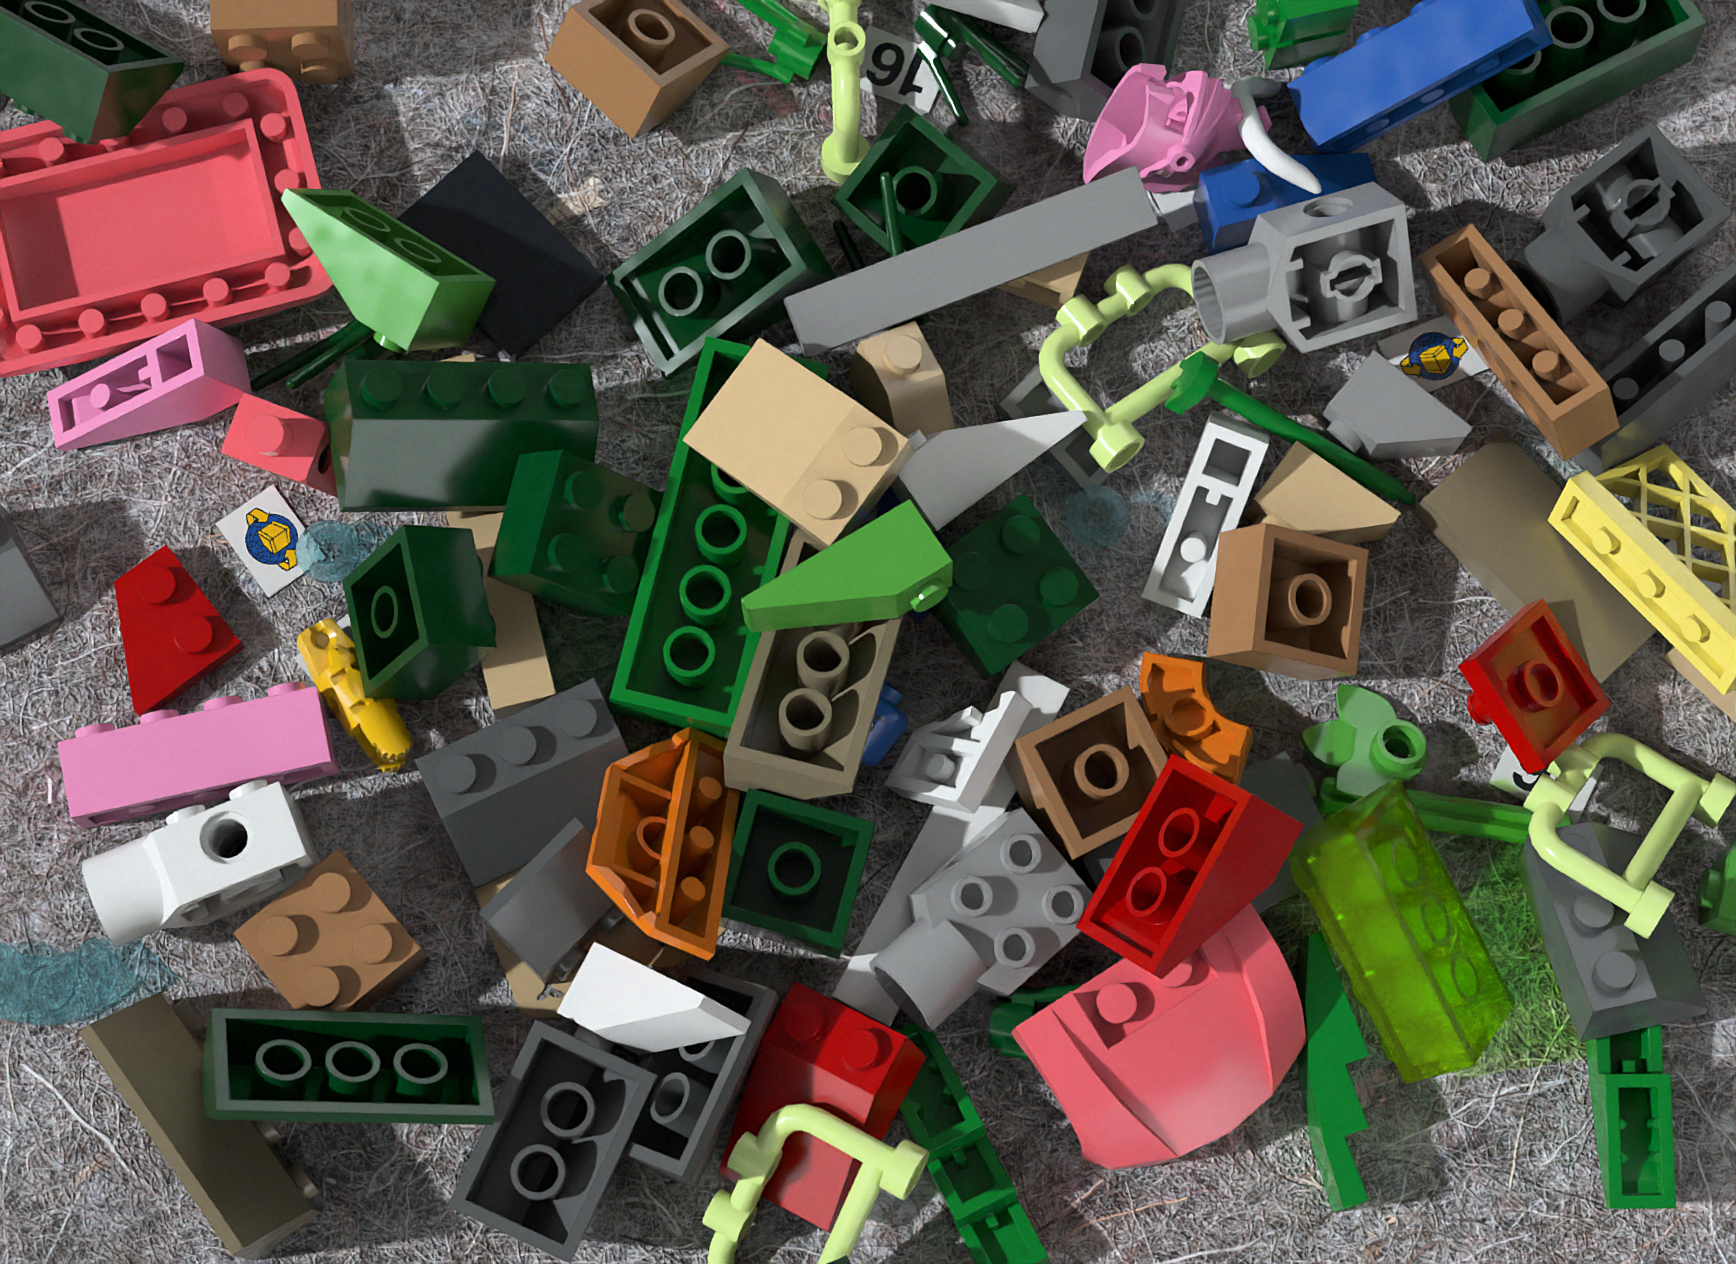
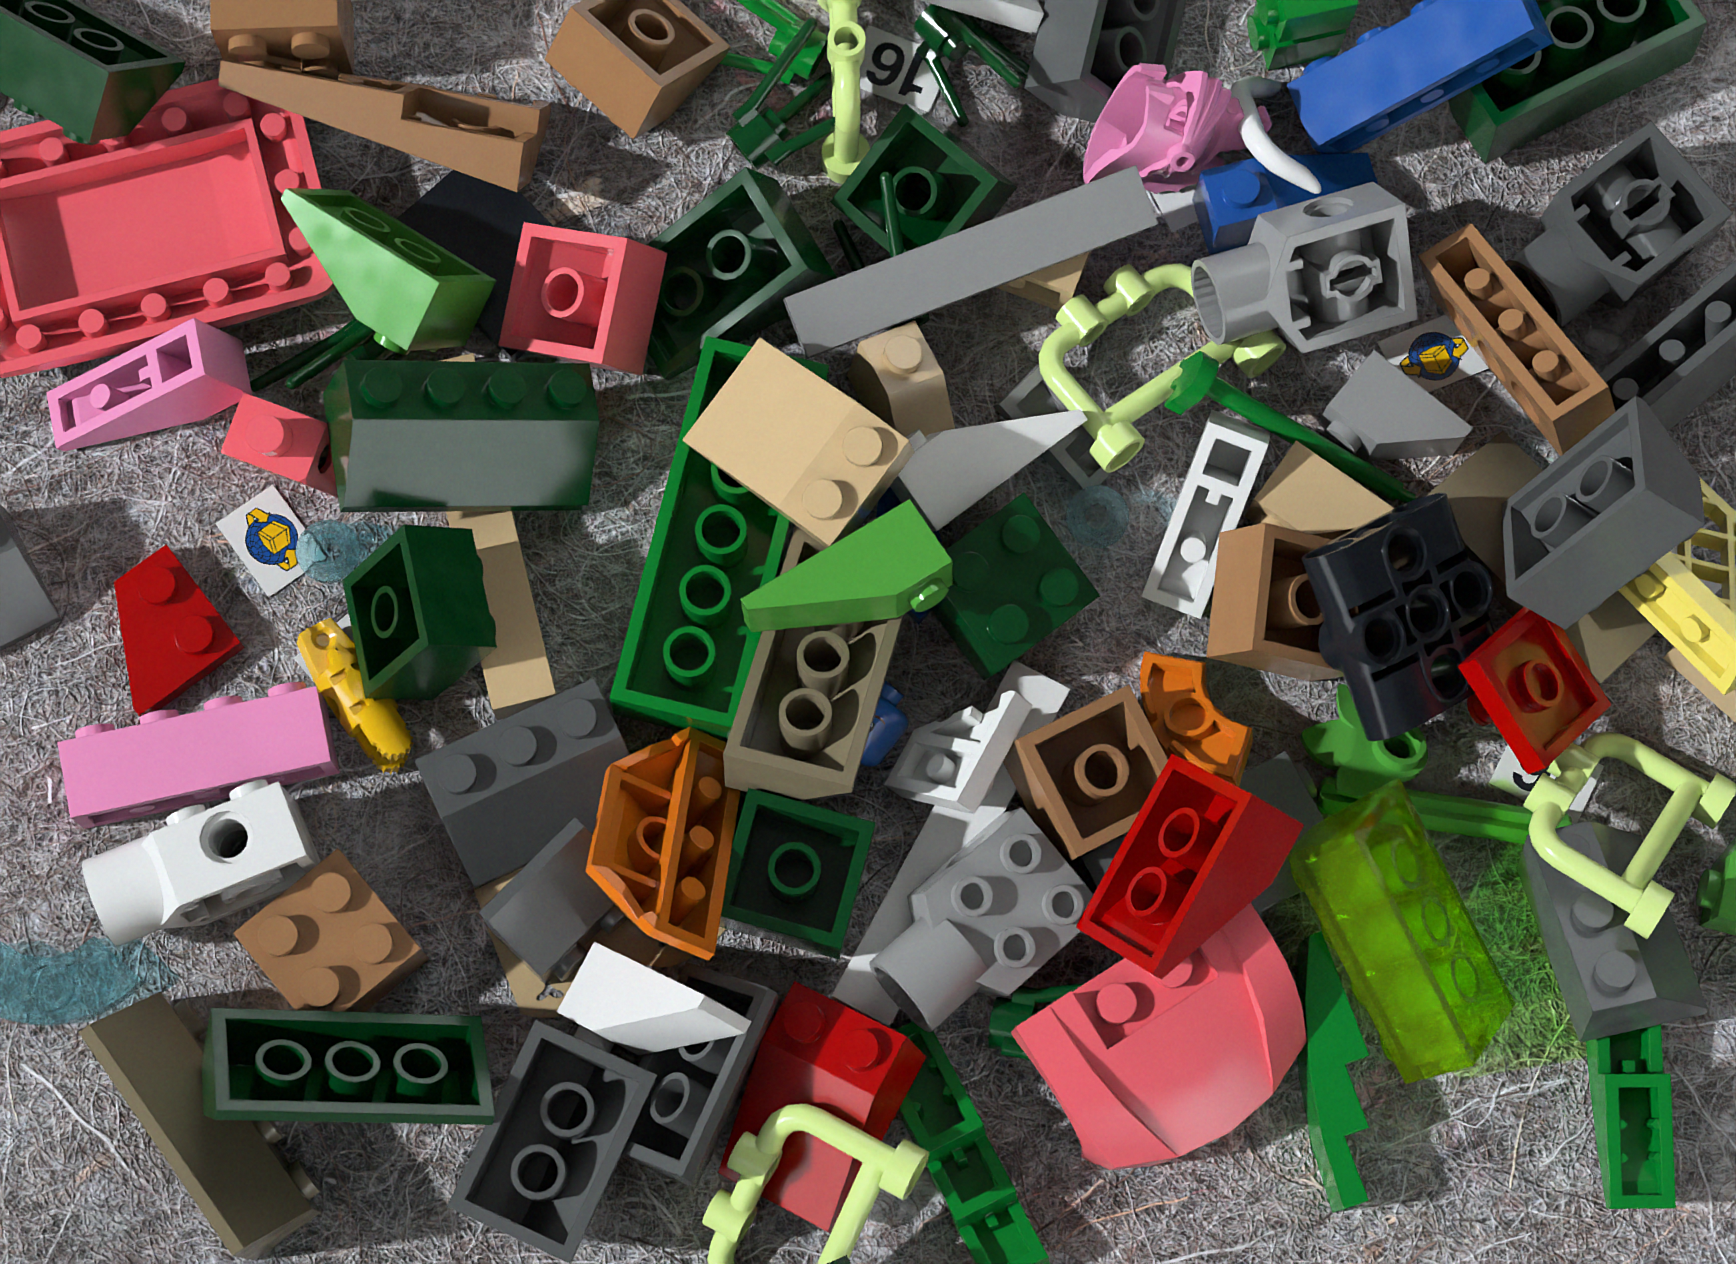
(450, 128): none -> medium nougat wedge
(575, 533): dark green brick -> none
(583, 298): none -> coral slope
(762, 134): none -> dark green plant
(1401, 613): none -> black connector
(1599, 516): none -> dark grey slope

